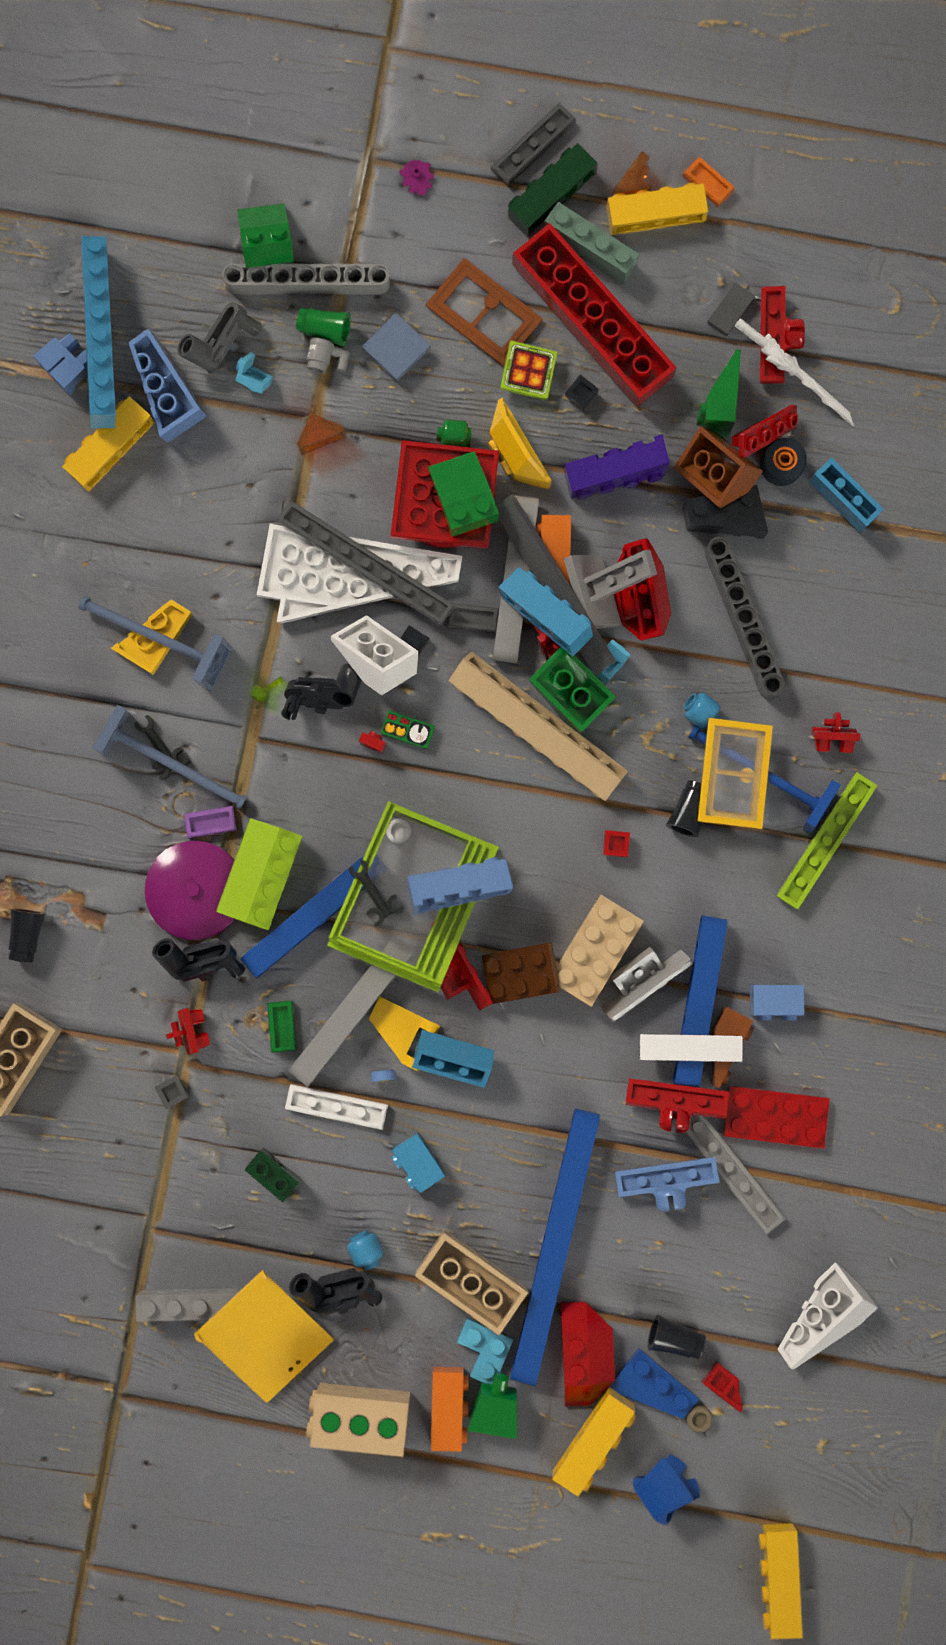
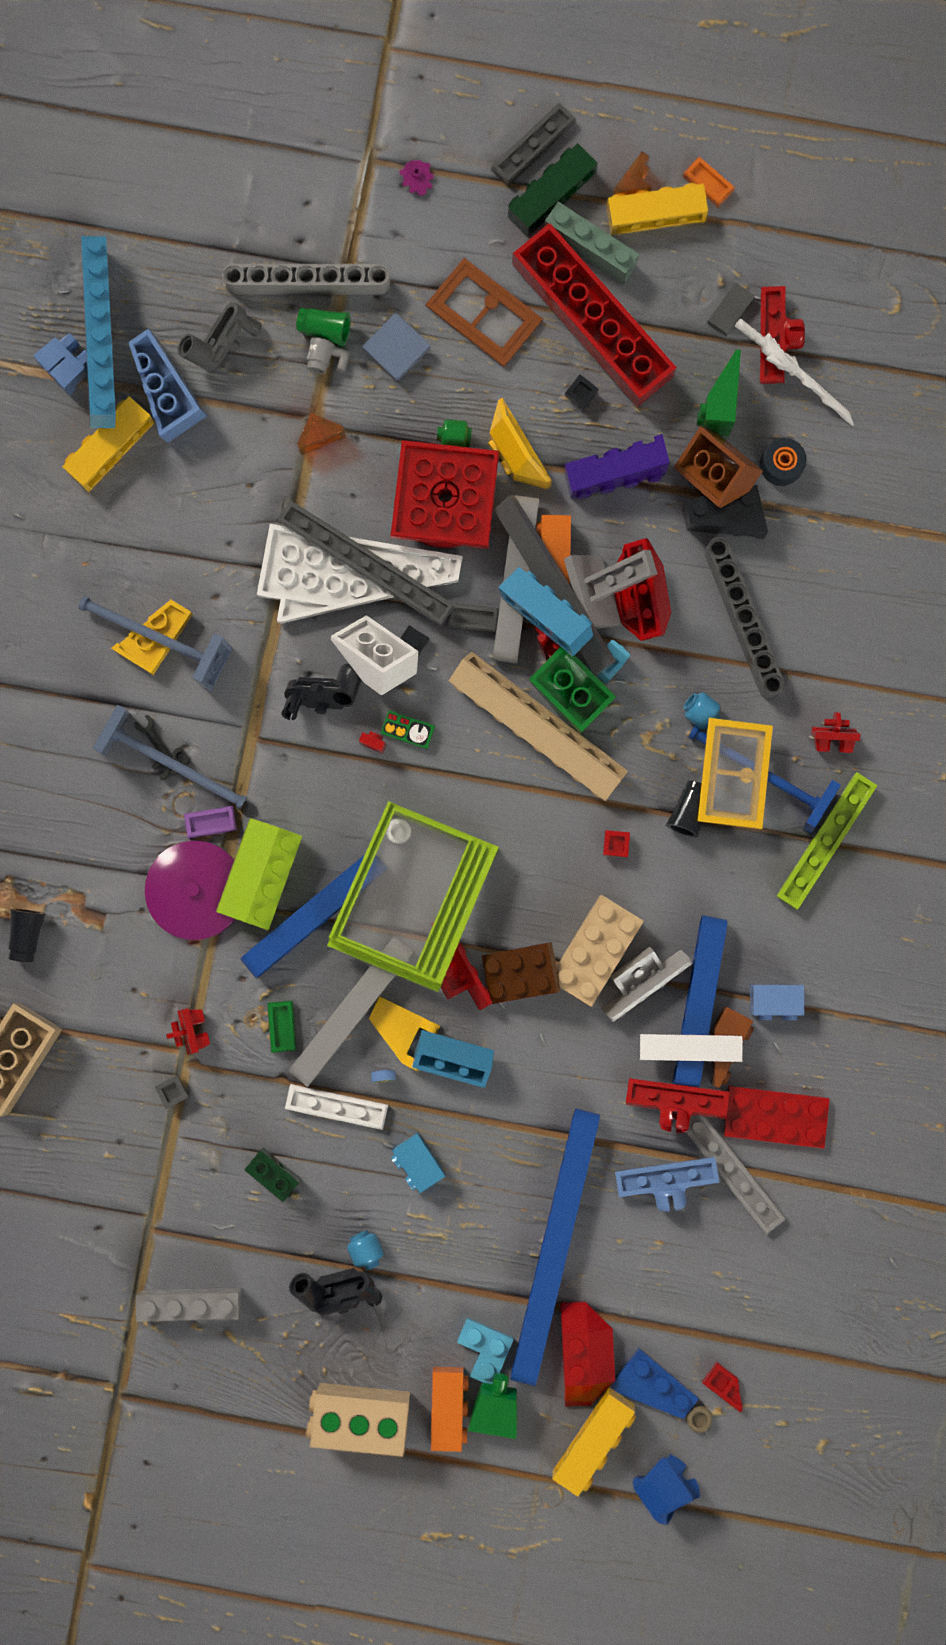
(198, 959): black piece -> none
(250, 376): medium azure bracket -> none
(261, 694): clear neon green hand -> none
(264, 1336): yellow door -> none
(265, 235): green slope -> none
(383, 909): pearl dark grey bar -> none
(458, 885): medium blue wedge -> none
(464, 494): green slope -> none
(471, 1282): tan brick -> none
(528, 370): tile -> none
(675, 1338): black plant -> none
(765, 431): red bracket -> none
(781, 1581): yellow brick -> none
(831, 1312): white wedge -> none
(846, 495): dark azure brick -> none

